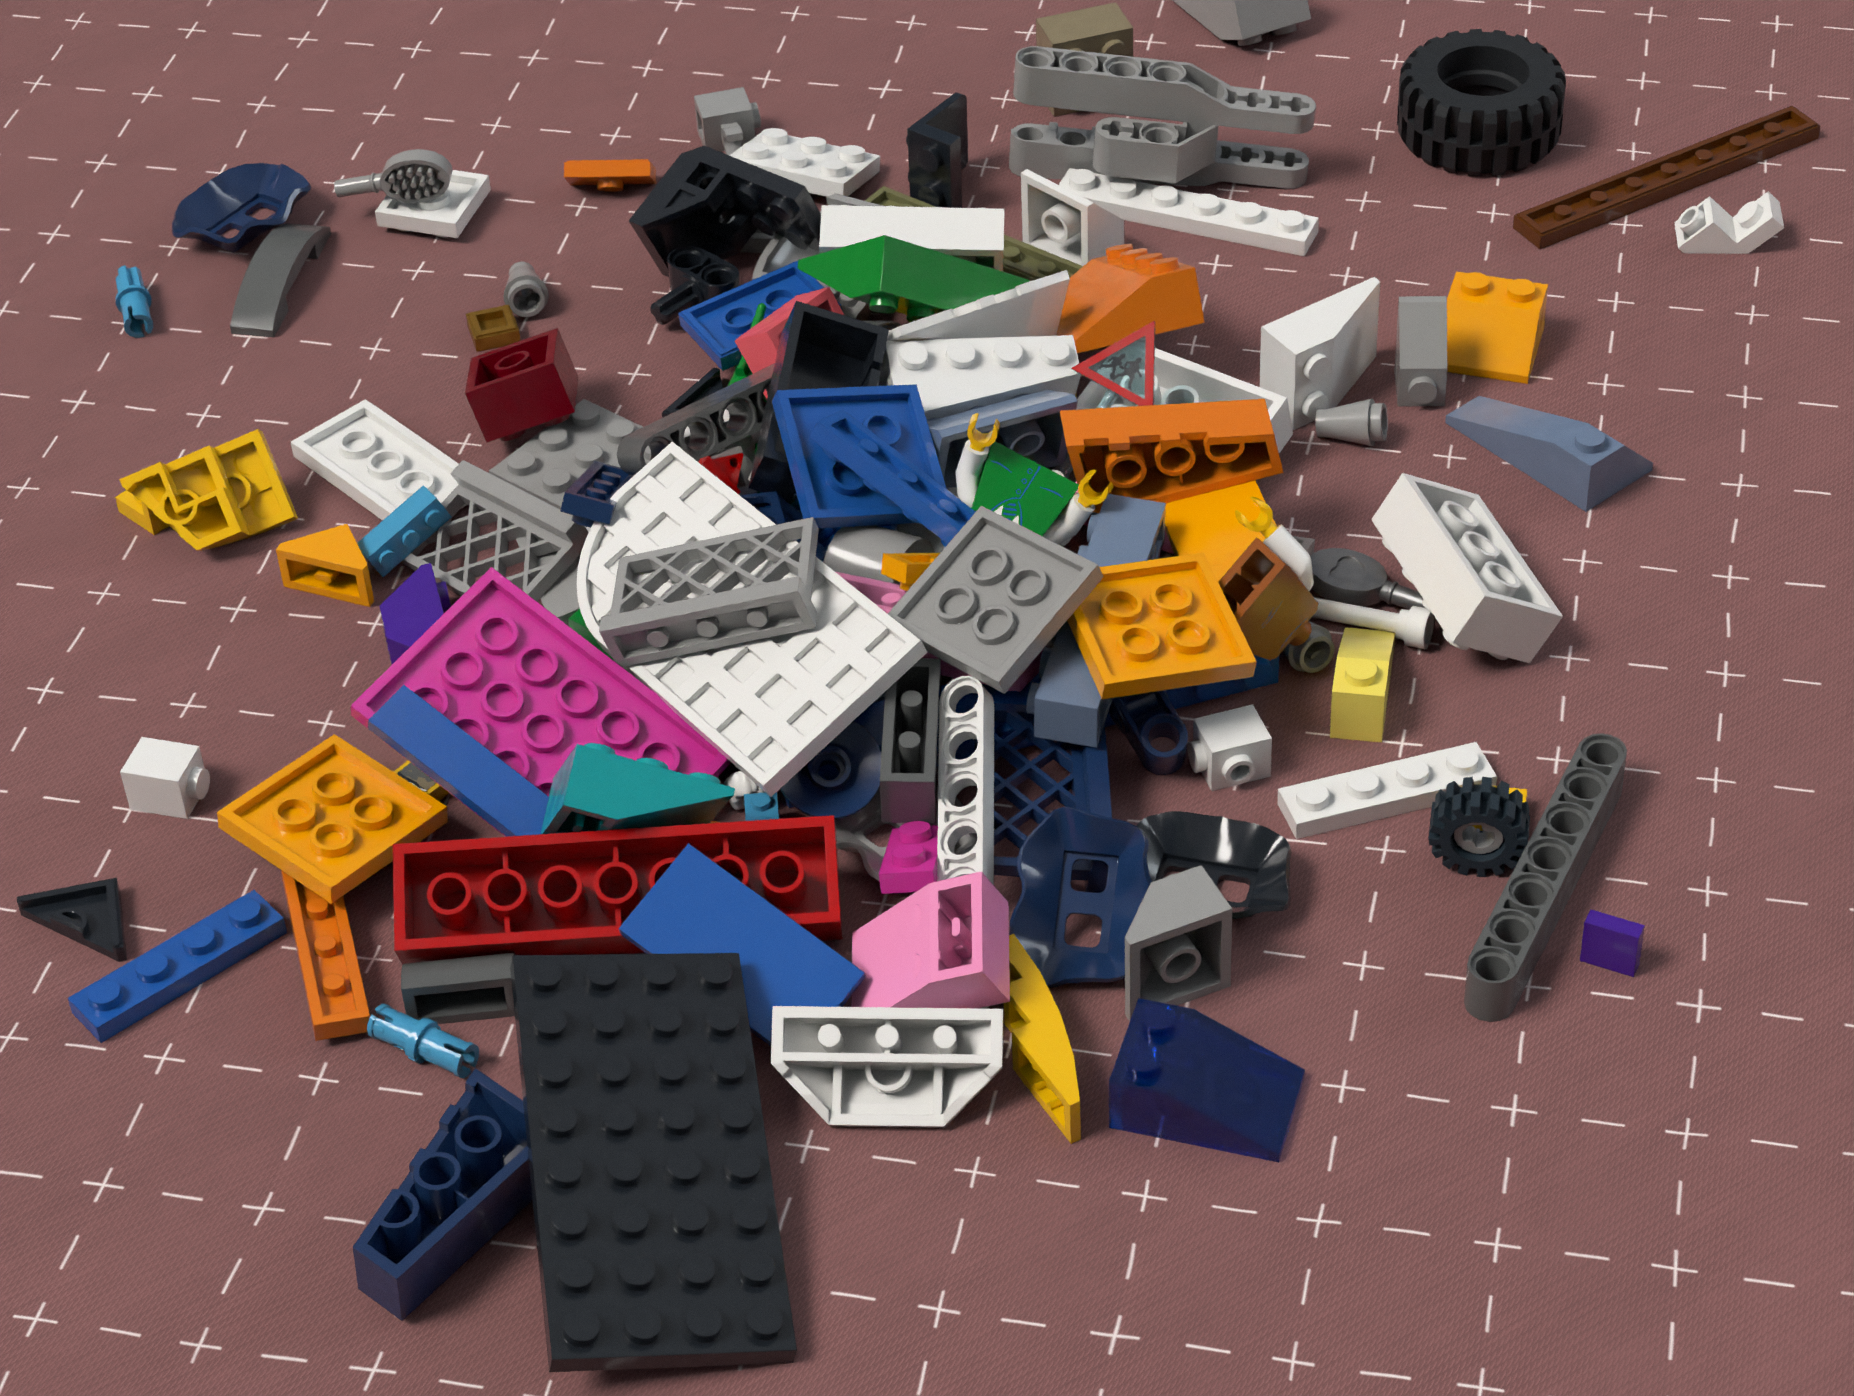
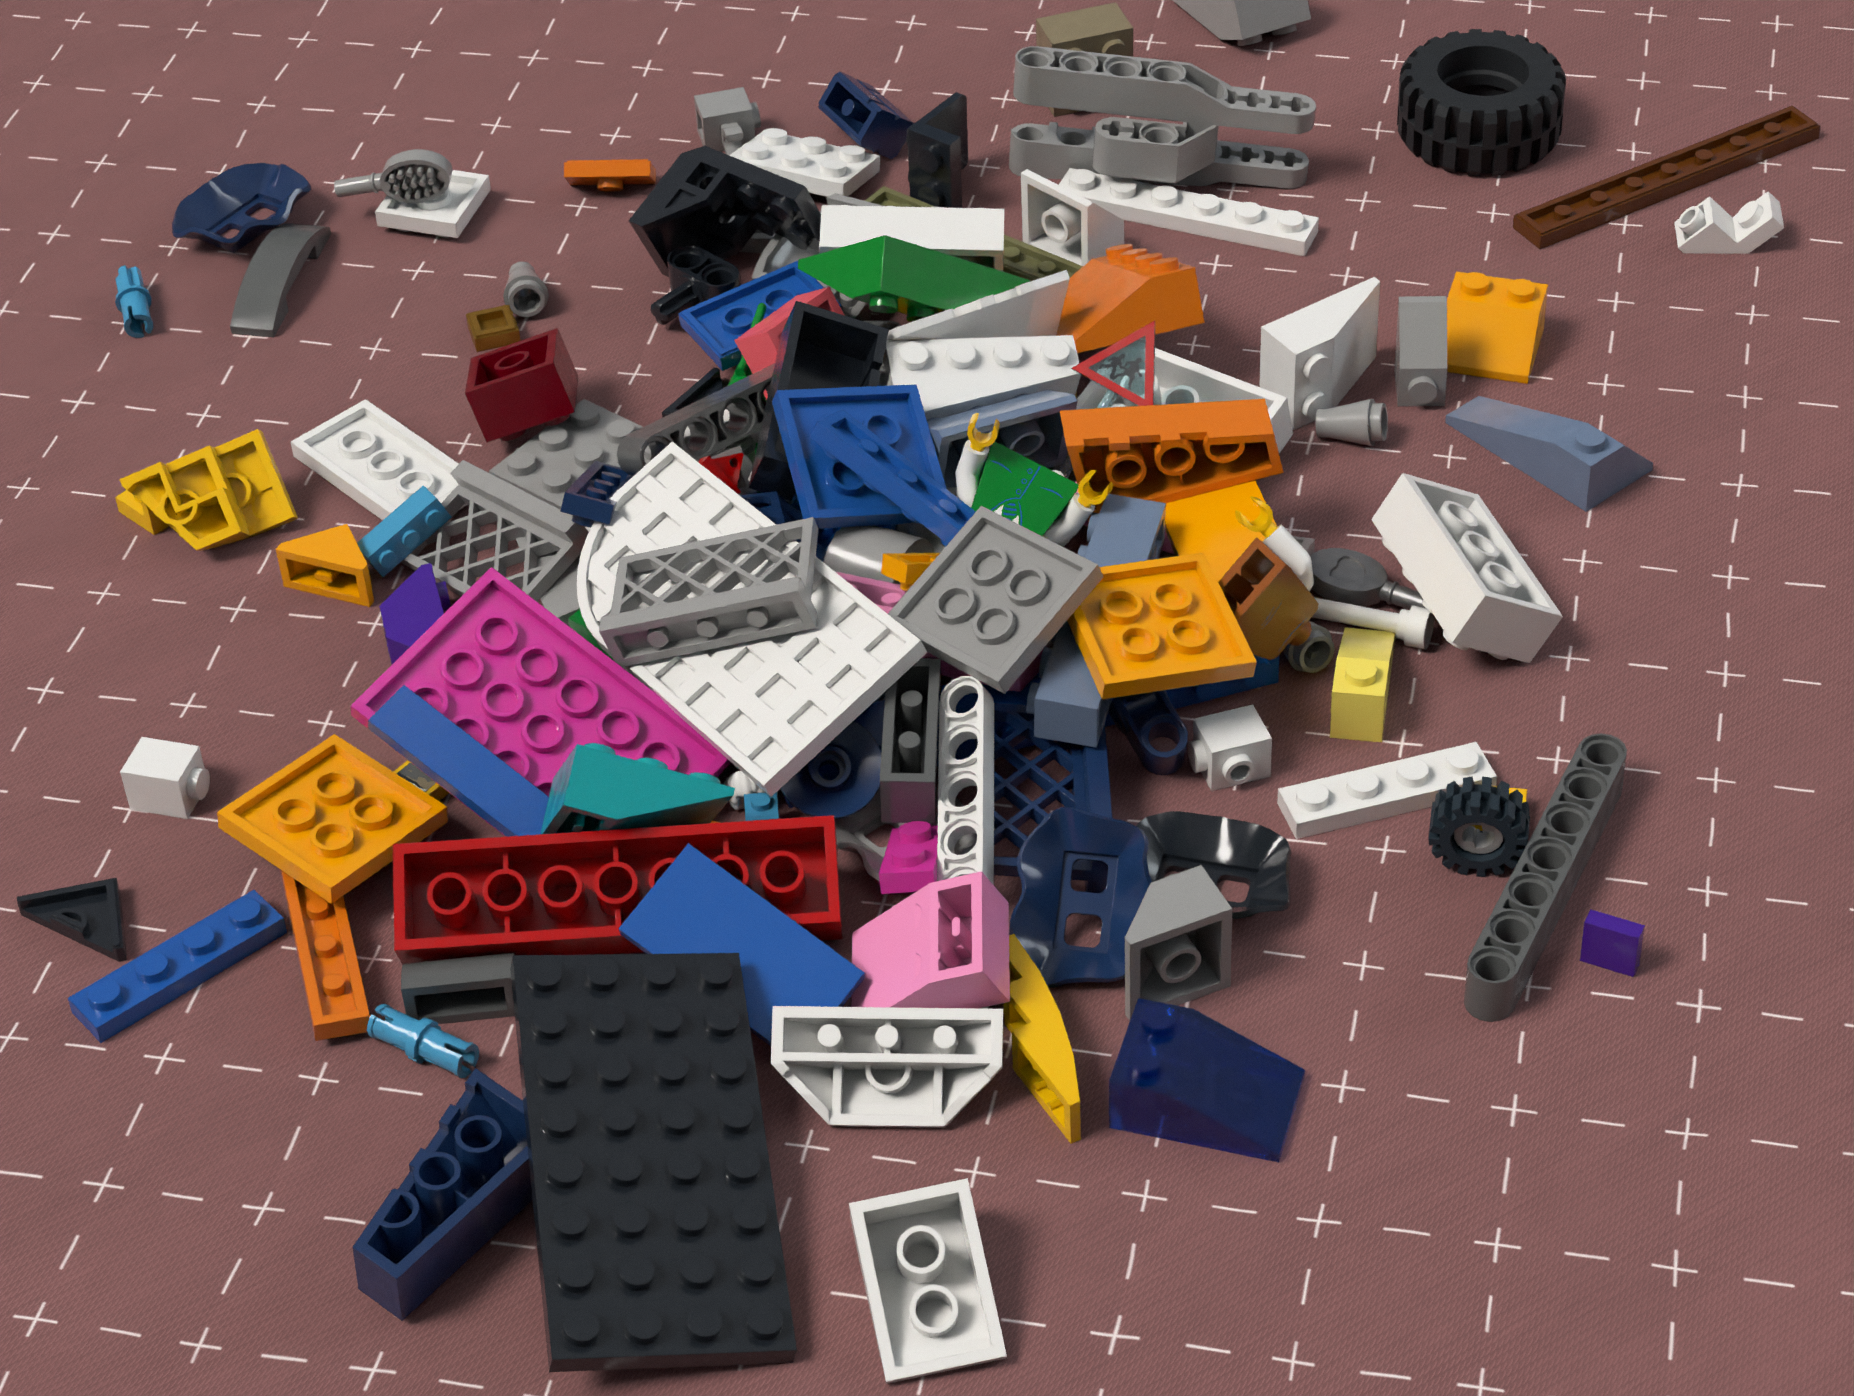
(865, 115): none -> dark blue brick
(927, 1281): none -> white slope

